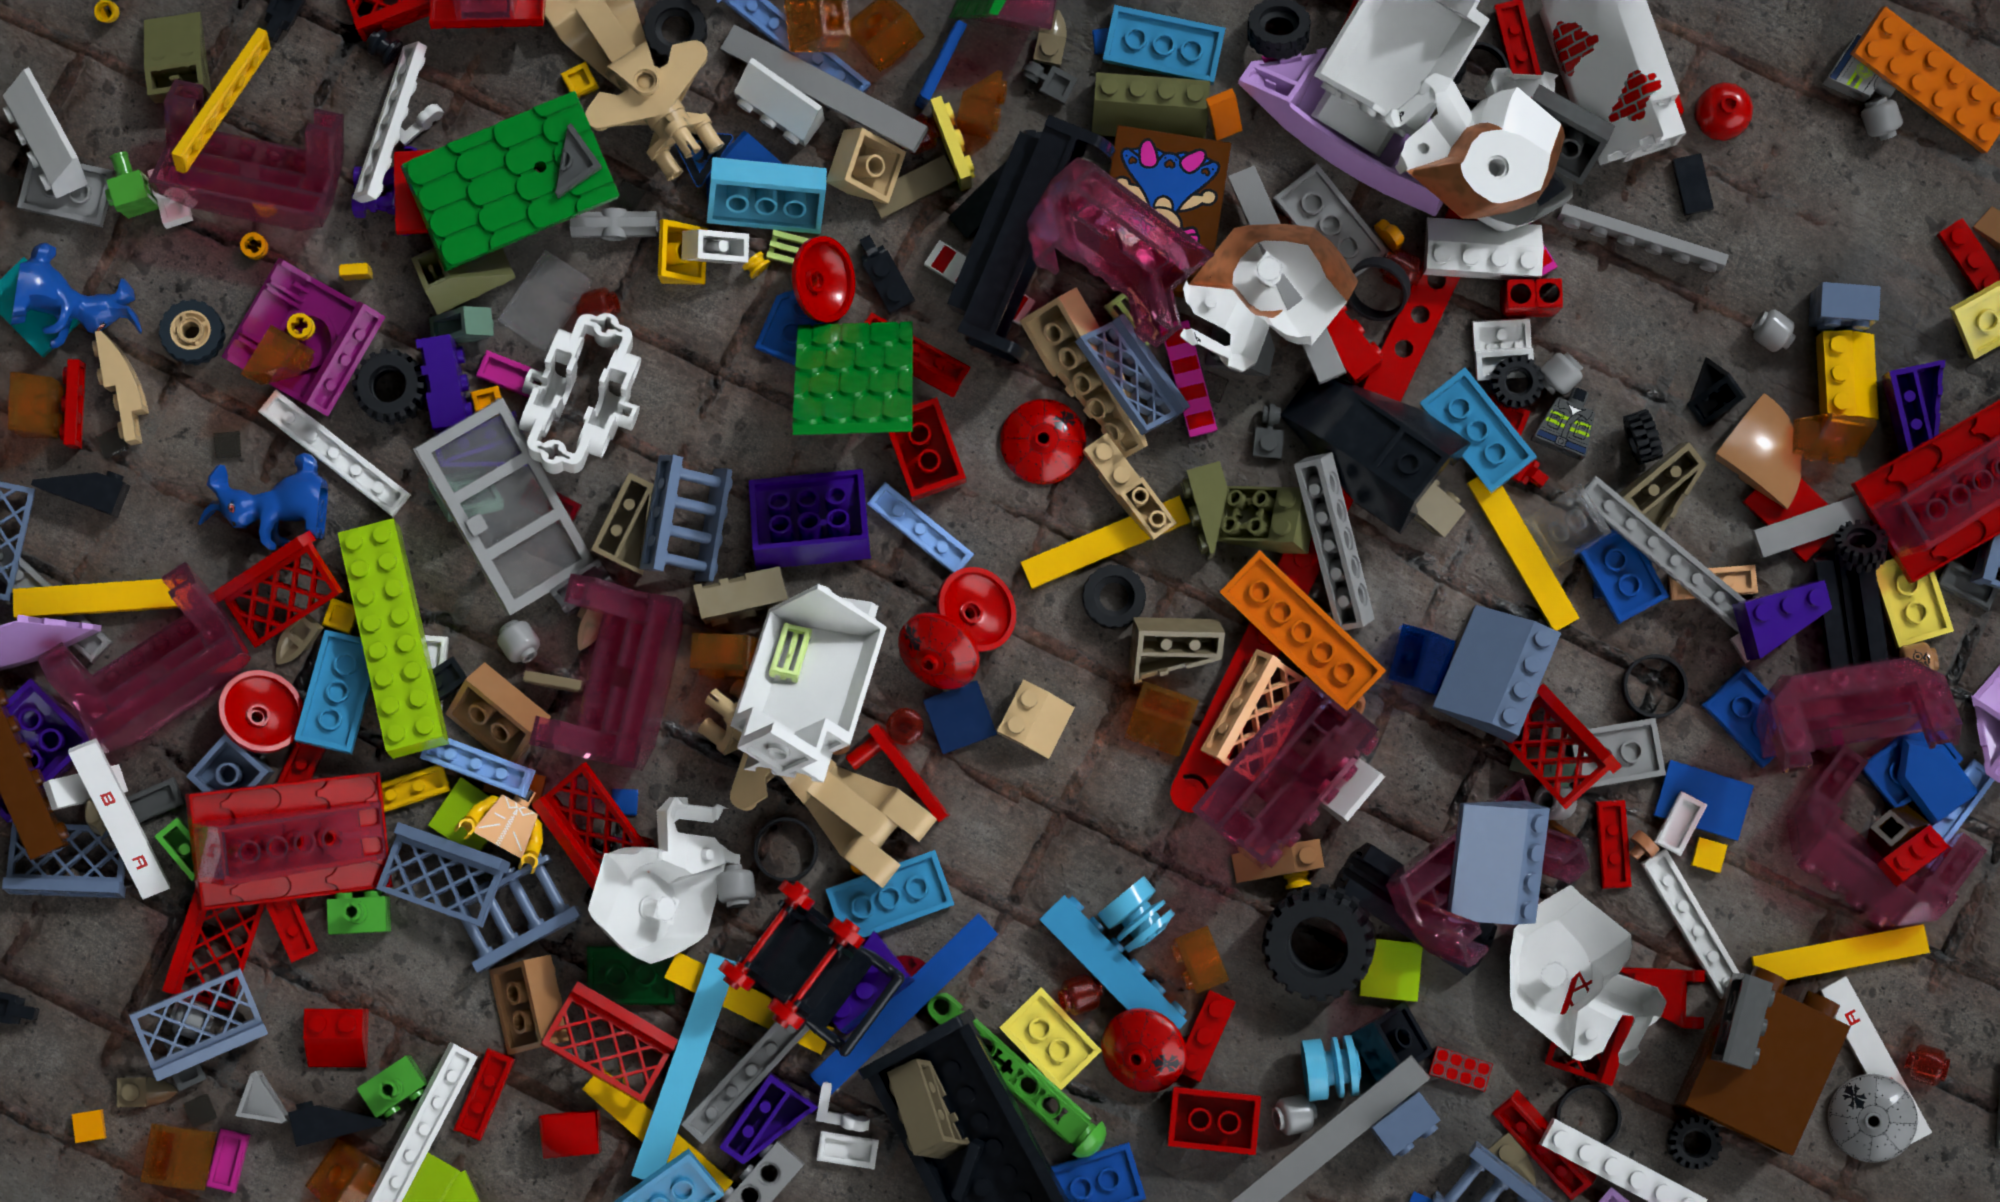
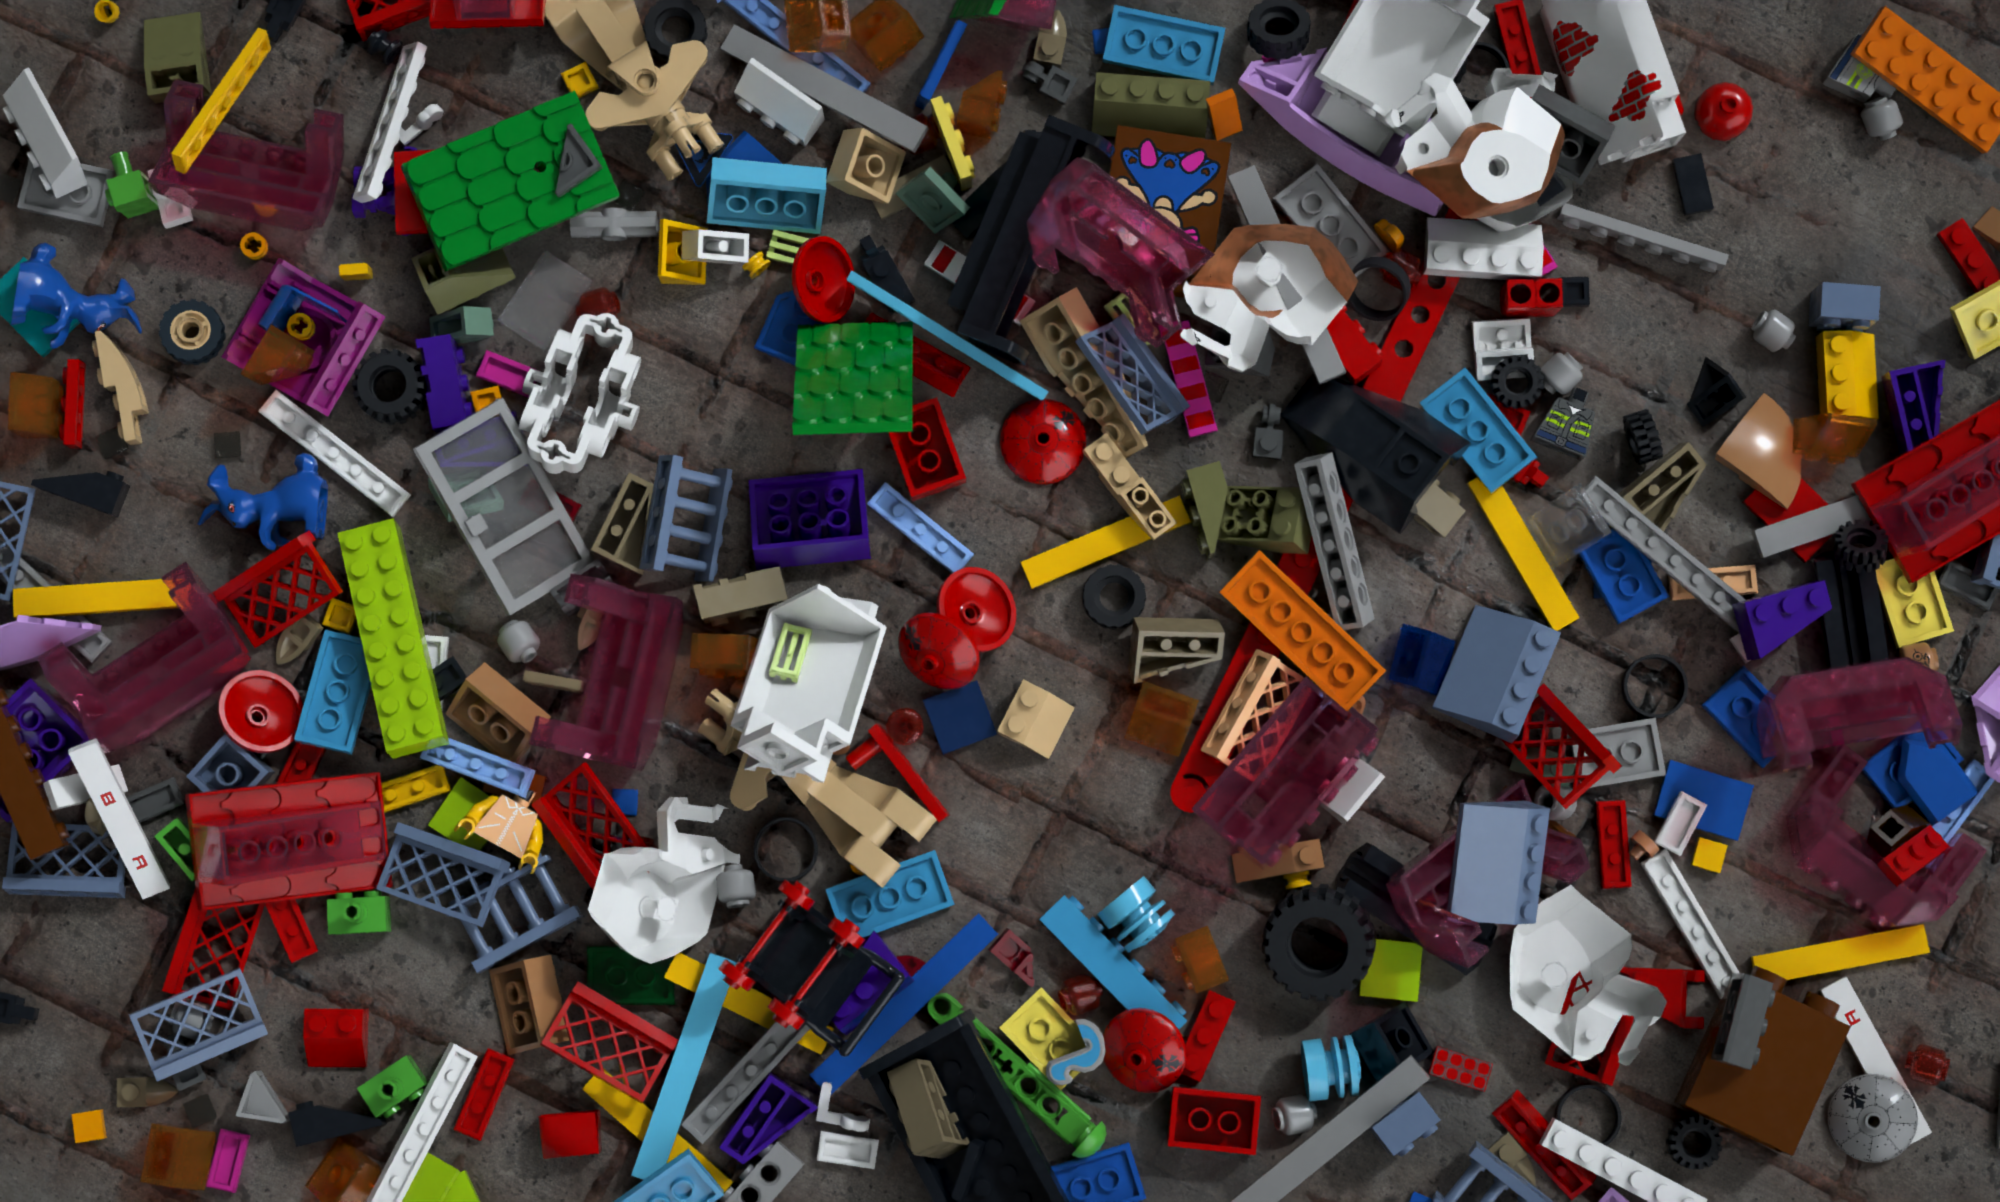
(287, 303): none -> blue piece
(933, 199): none -> sand green tile
(947, 335): none -> medium azure tile
(1015, 955): none -> dark red slope
(1082, 1060): none -> animal
(1575, 291): none -> black tile

